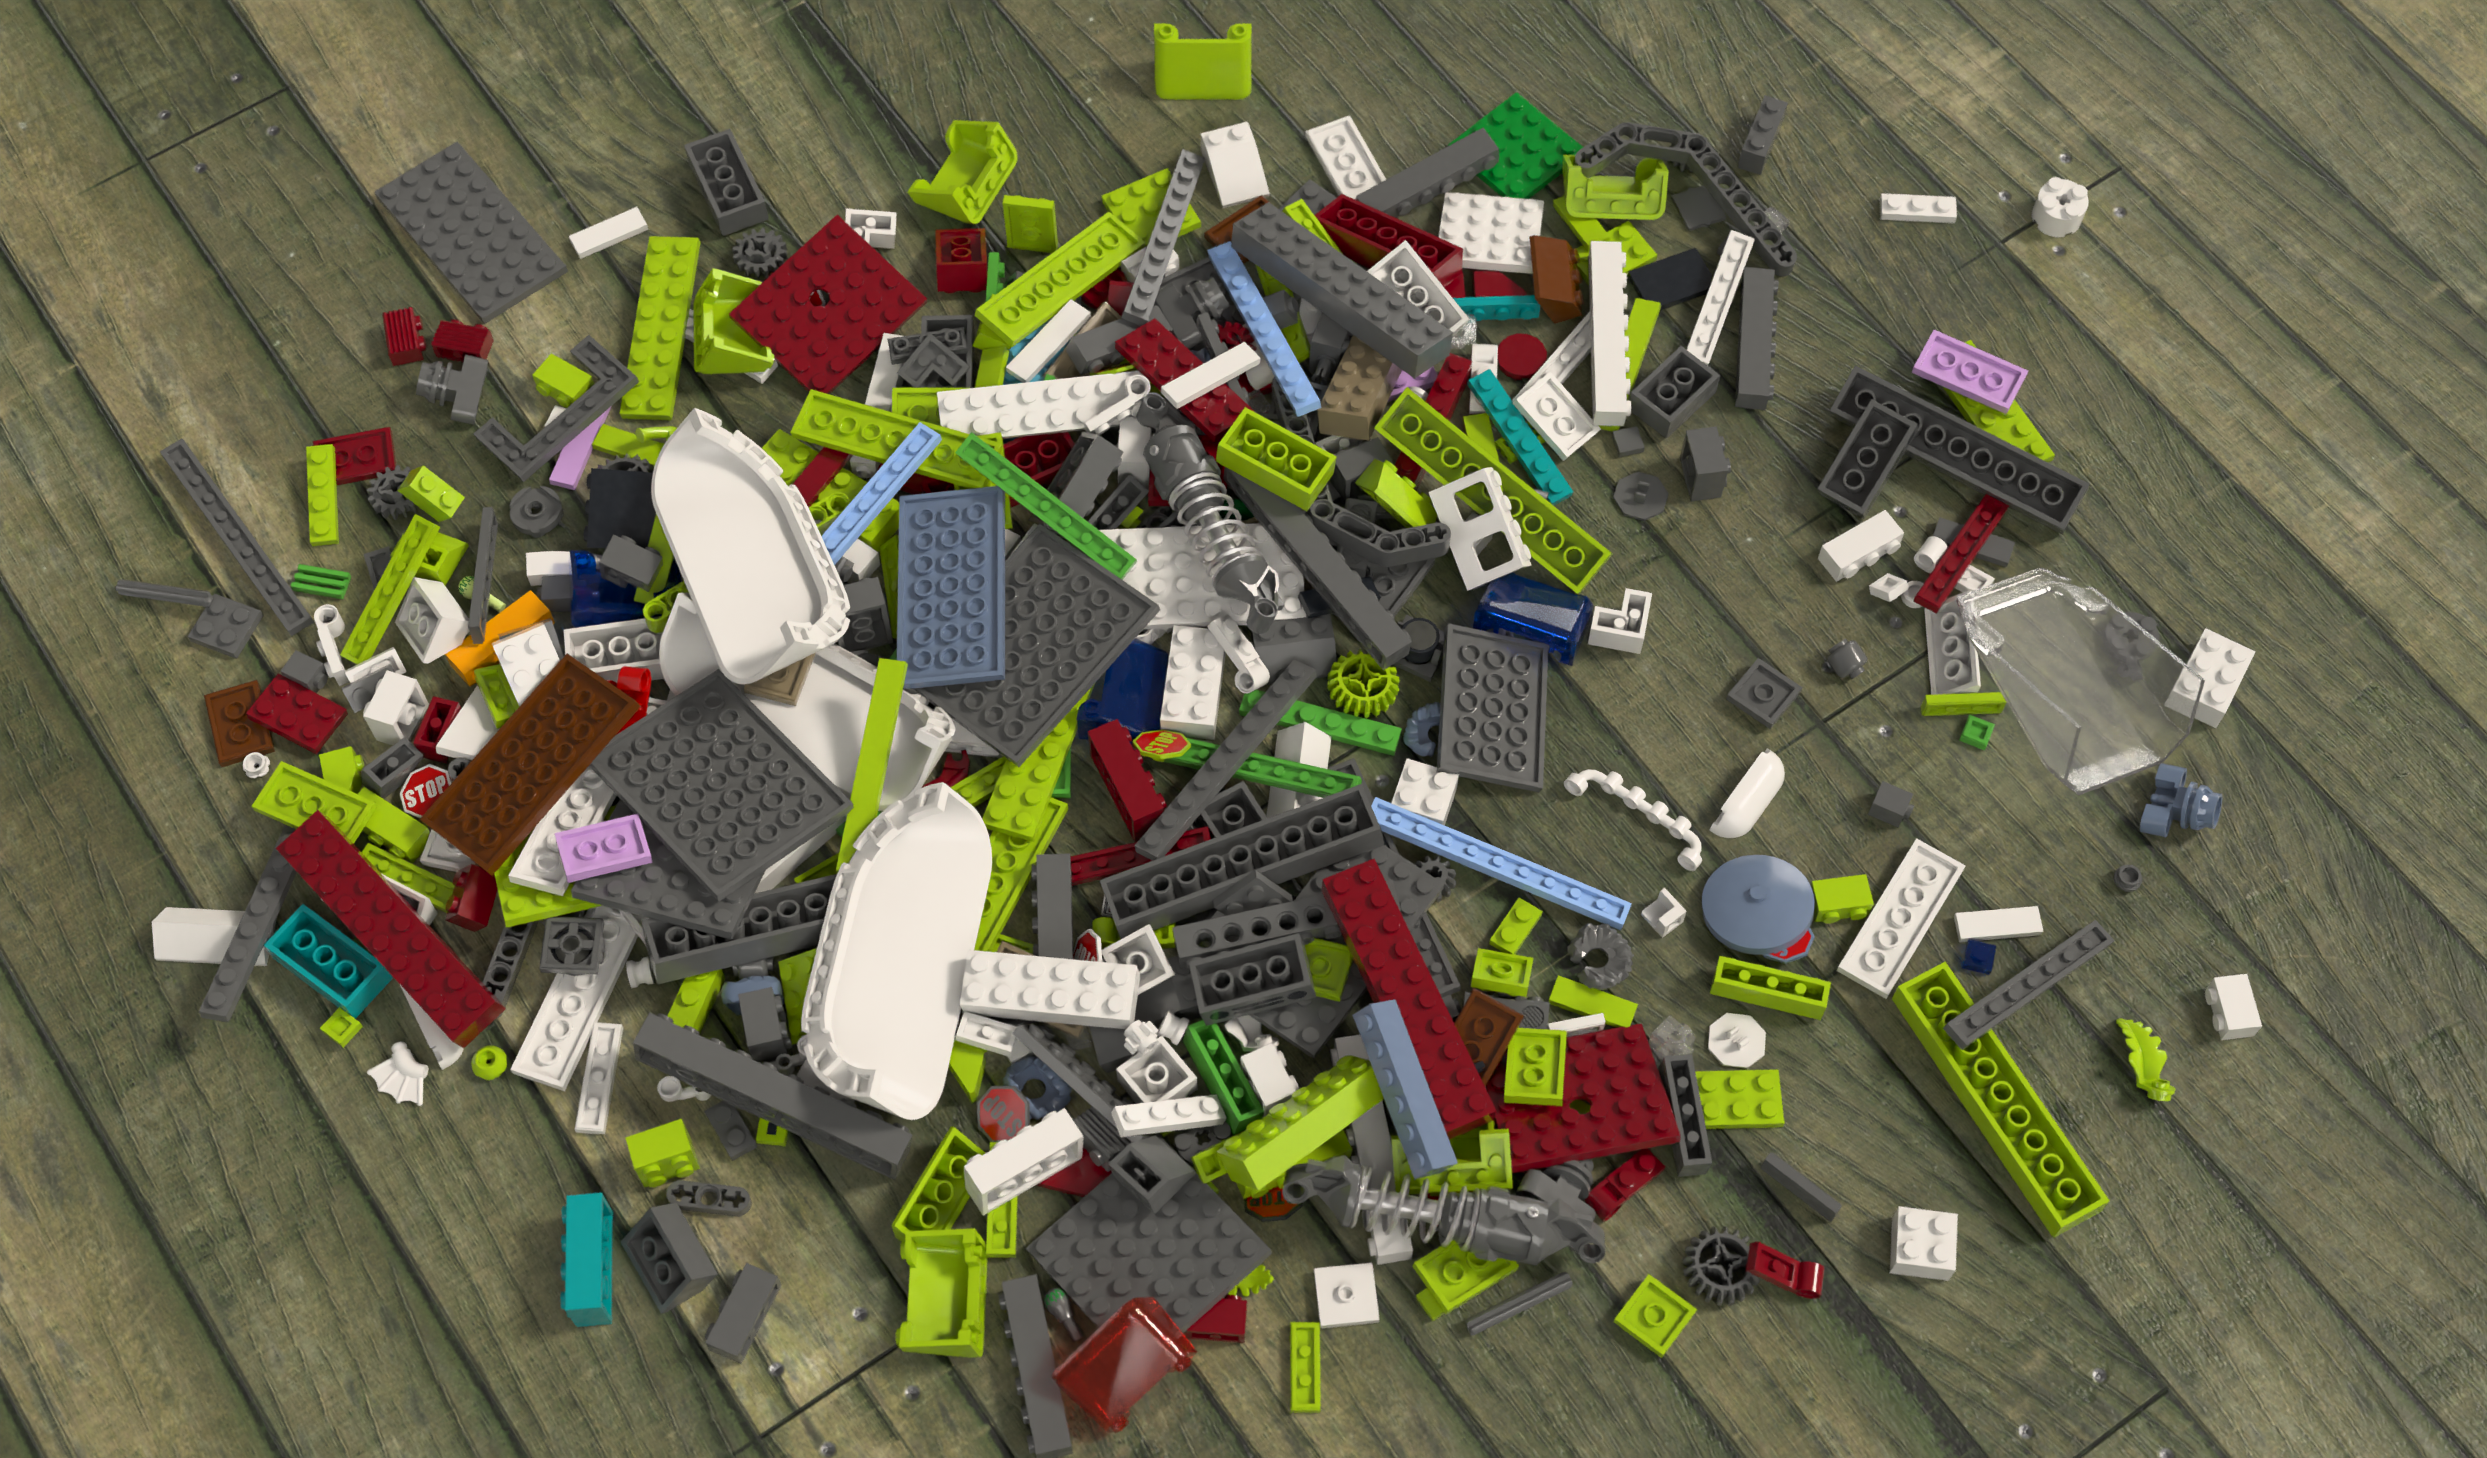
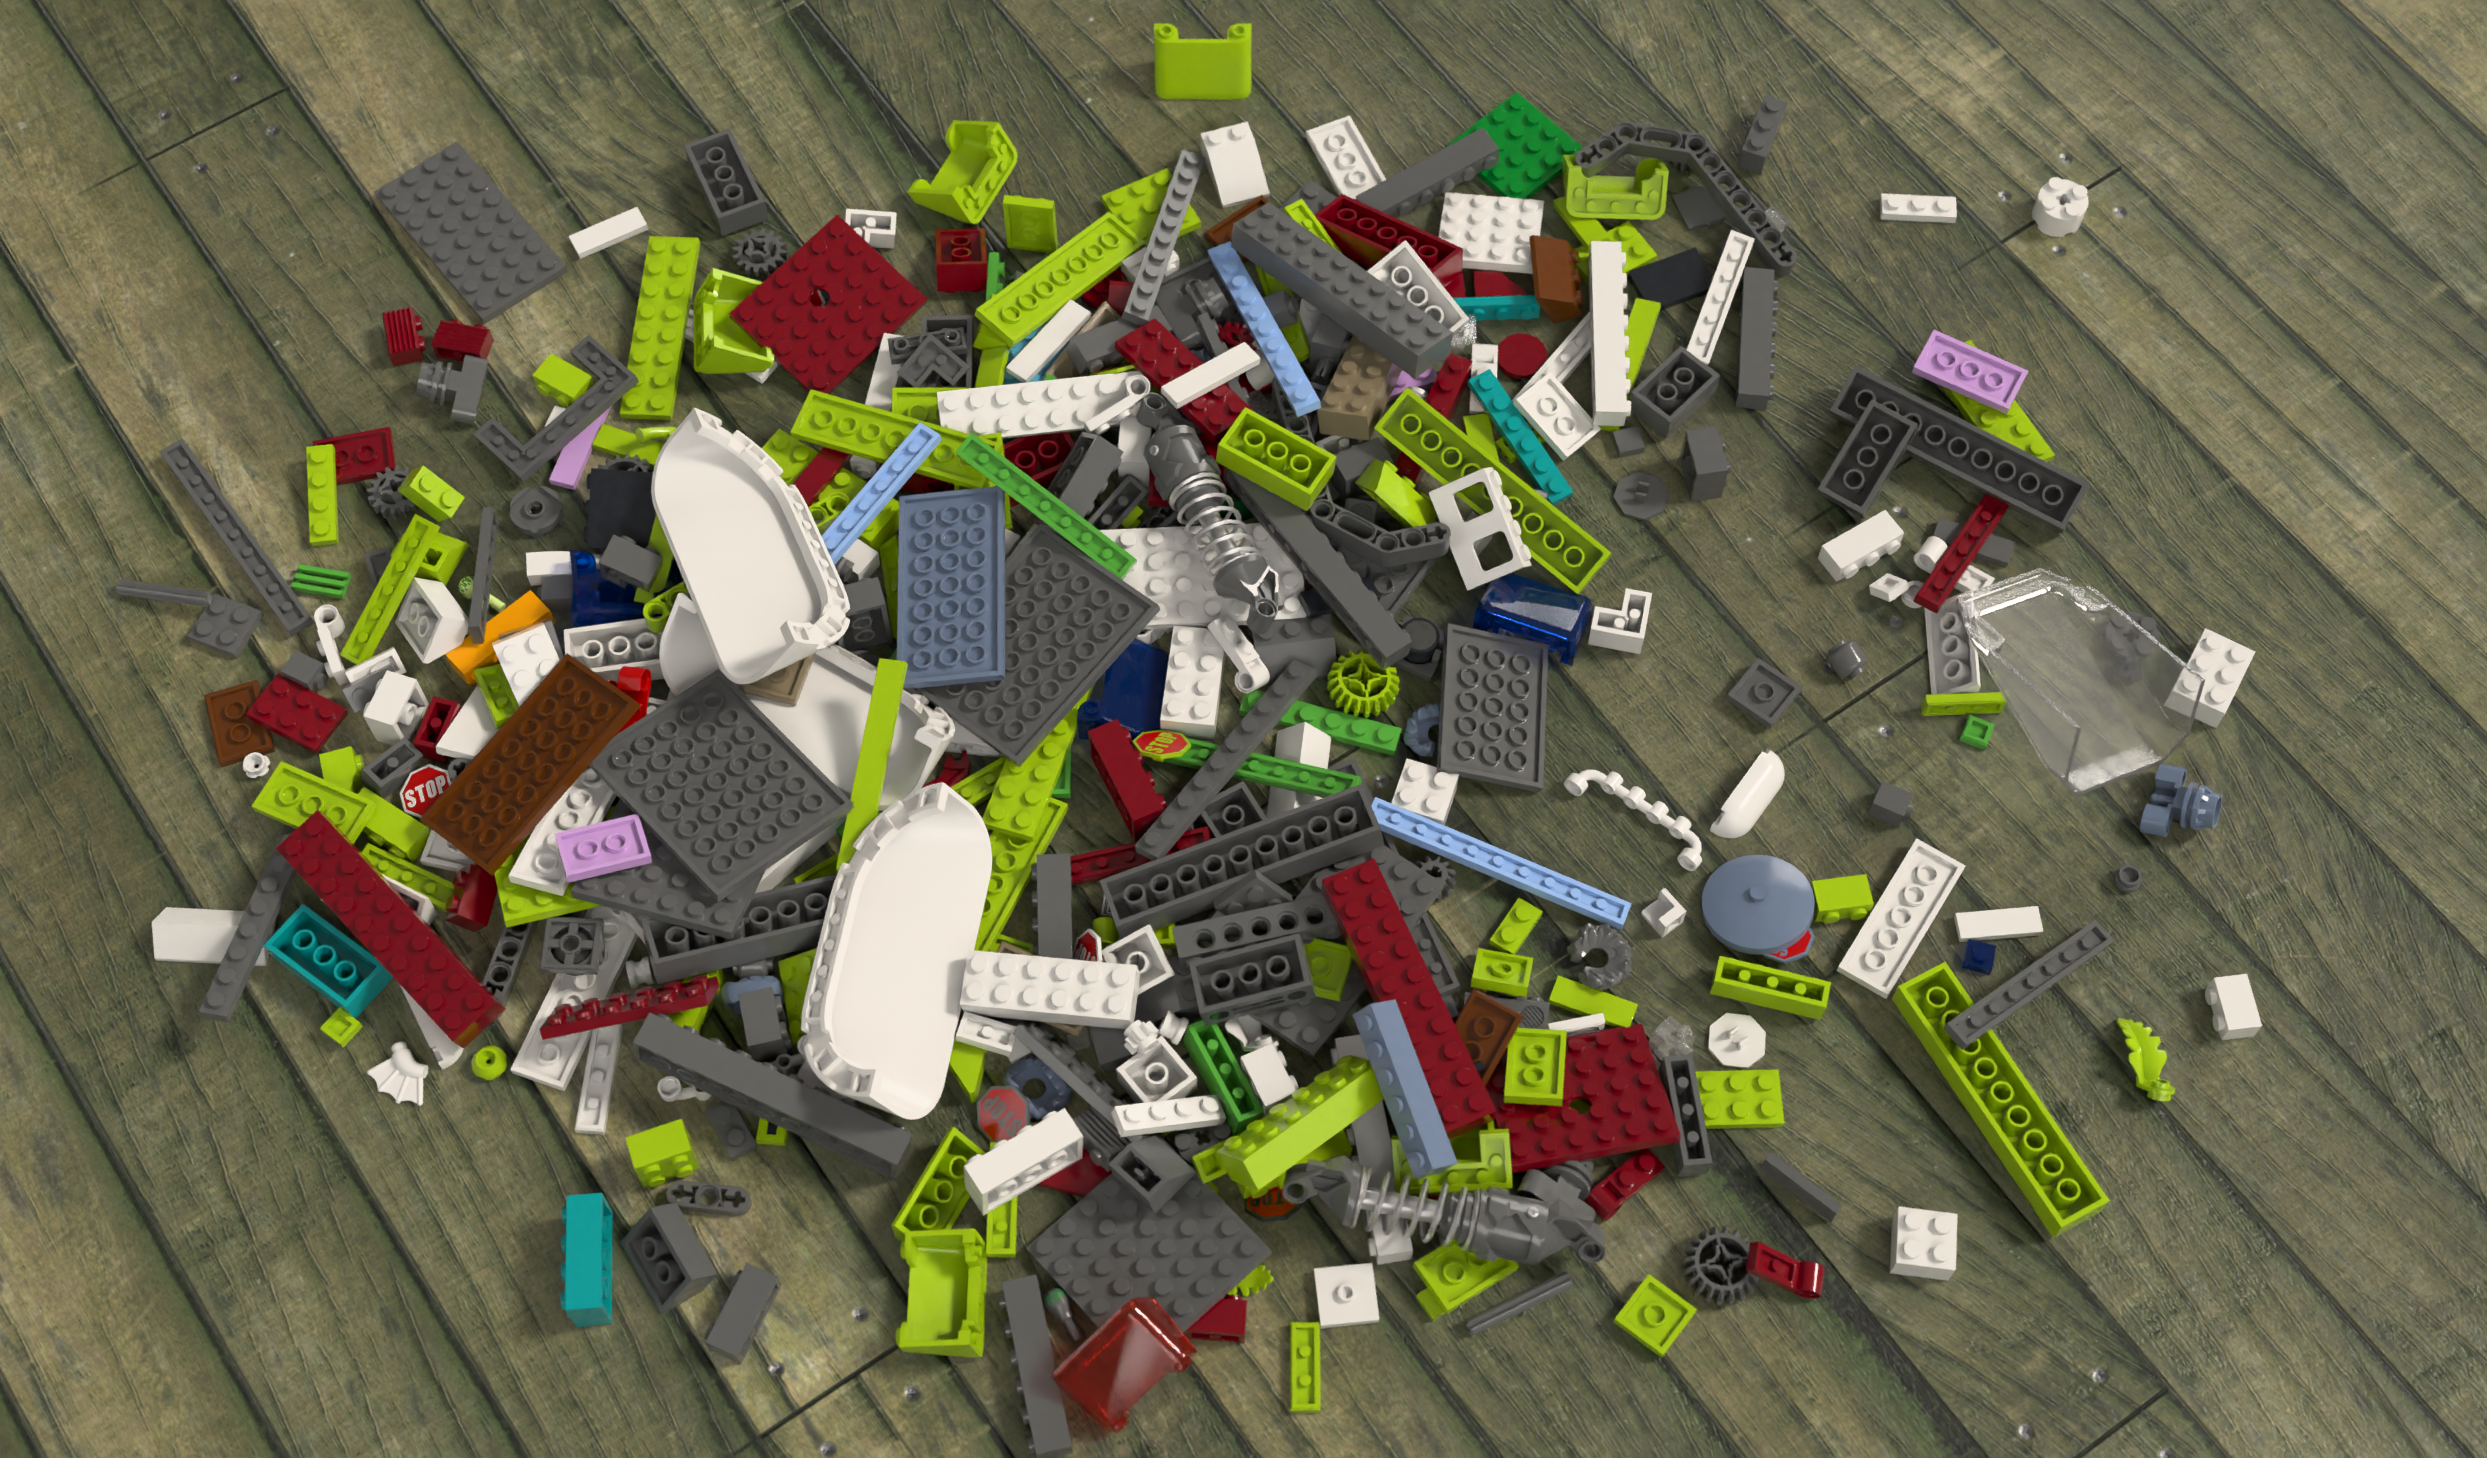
(632, 1007): none -> dark red plate

